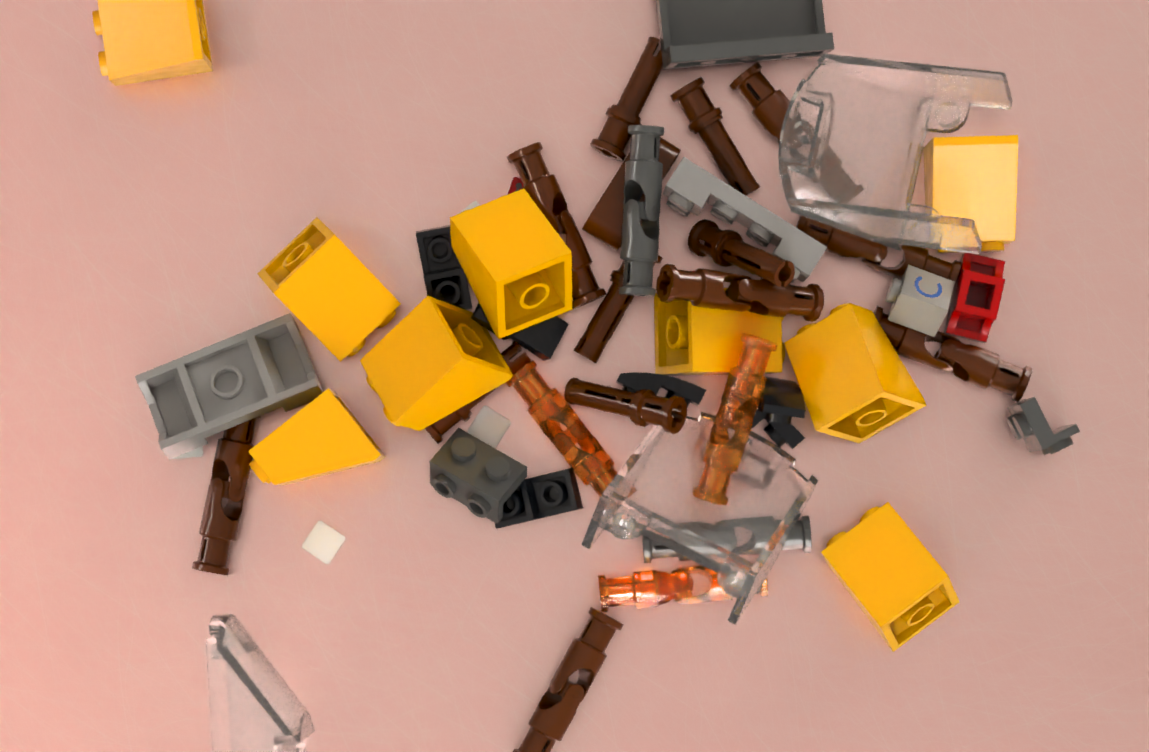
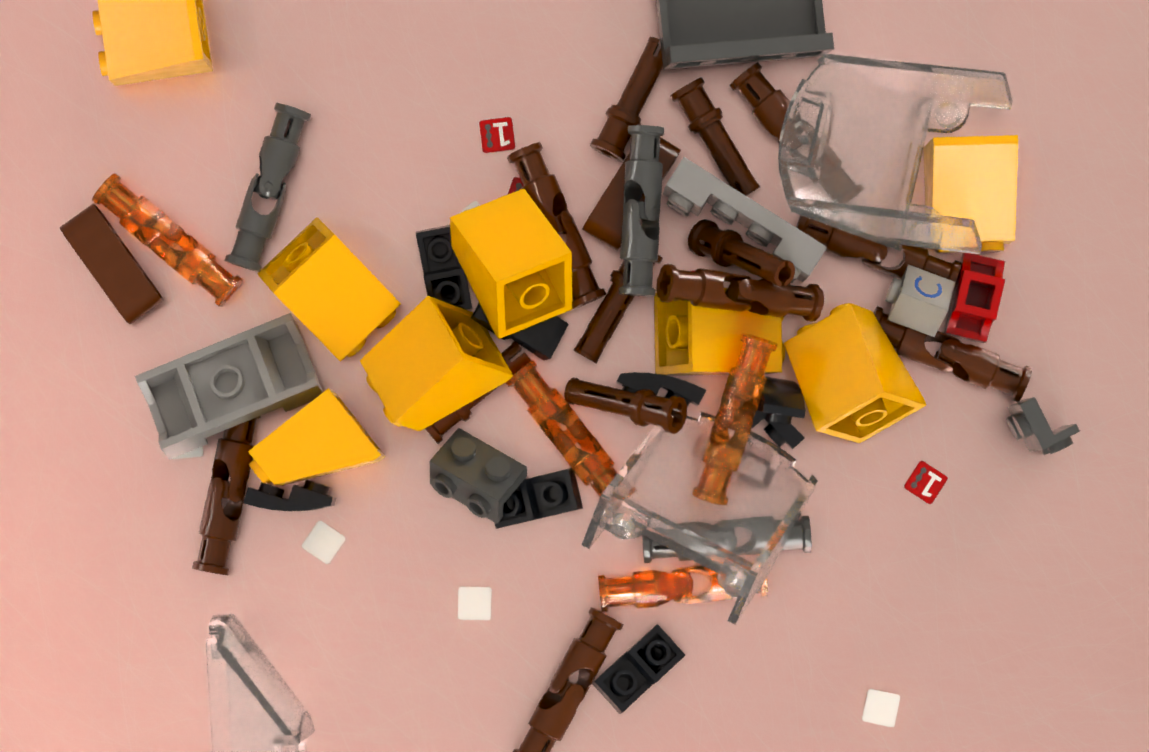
(111, 263): none -> reddish brown beam
(144, 219): none -> clear orange piece
(276, 160): none -> dark grey piece
(306, 498): none -> black slope
(474, 603): none -> white sticker
(489, 426): white sticker -> none
(497, 134): none -> red sticker
(638, 669): none -> black slope
(881, 708): none -> white sticker
(890, 575): yellow slope -> none
(925, 482): none -> red sticker

